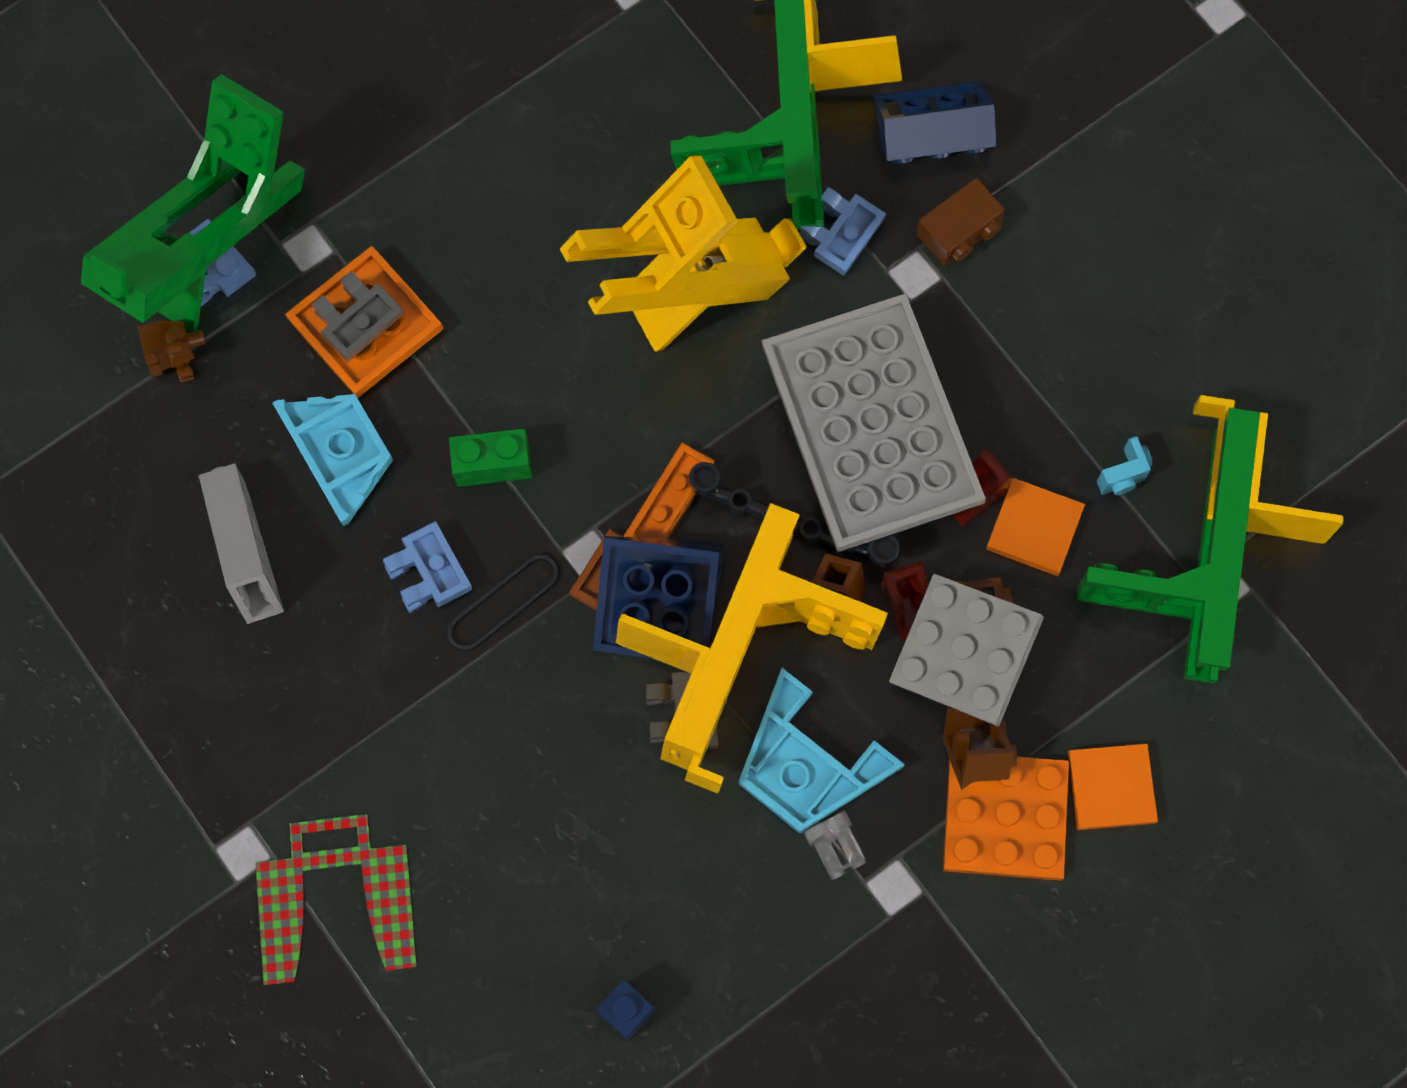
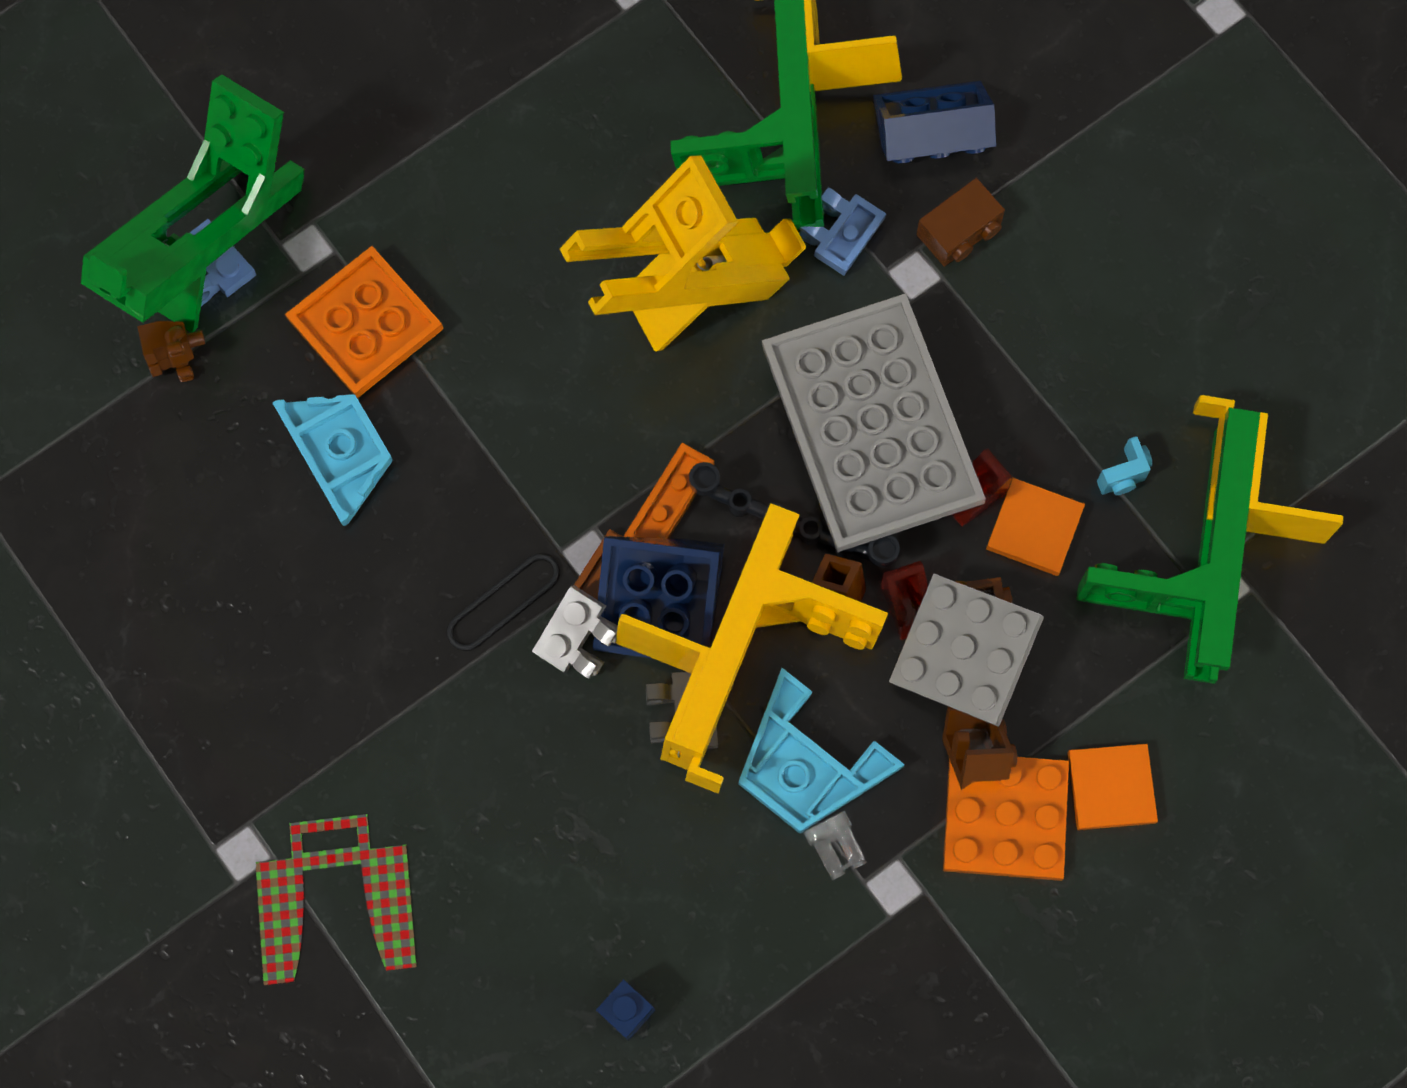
(240, 544): light grey slope -> none
(362, 321): dark grey plate -> none
(436, 565): medium blue plate -> none
(490, 457): green brick -> none
(569, 629): none -> plate

